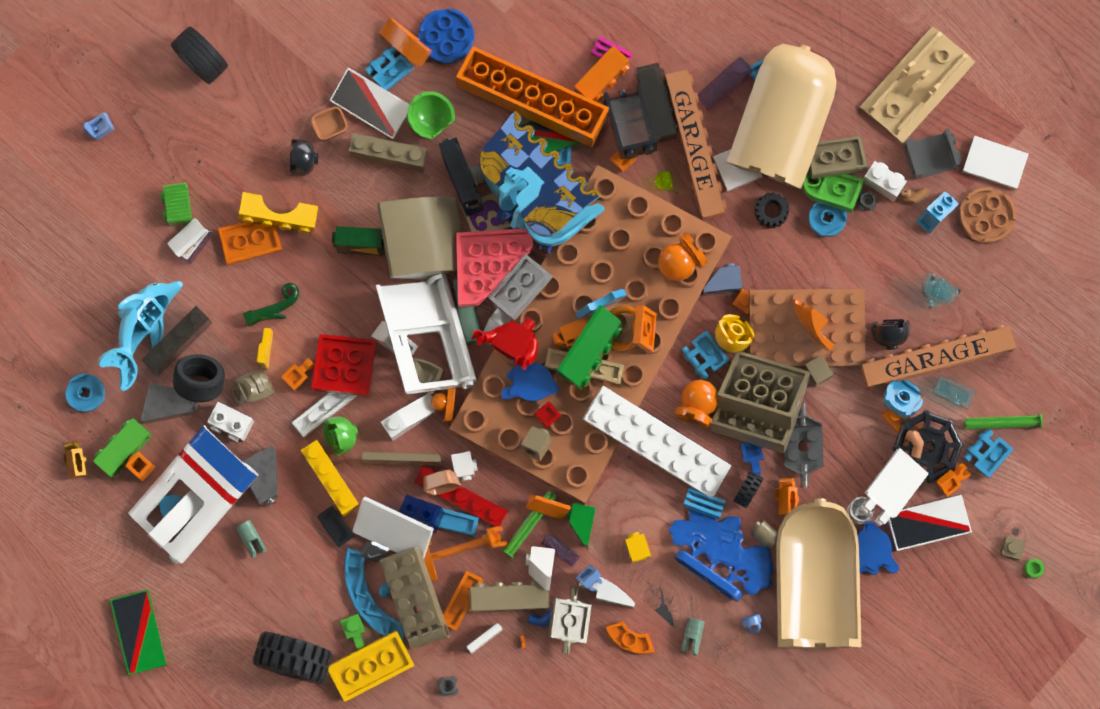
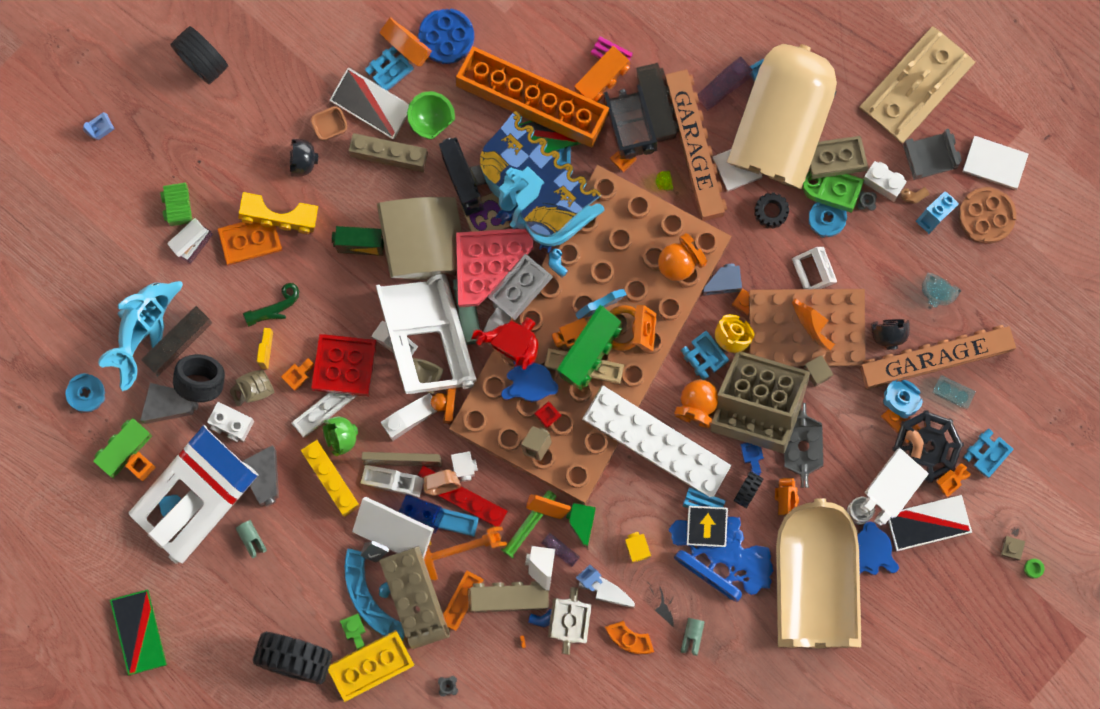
(74, 460): pearl gold piece -> none
(335, 526): black tile -> none
(392, 480): none -> white slope
(484, 638): white tile -> none
(555, 262): none -> dark azure arm
(707, 526): none -> black tile
(754, 619): medium blue tile -> none
(765, 534): dark tan brick -> none
(823, 265): none -> white tile
(1004, 422): bright green axle -> none

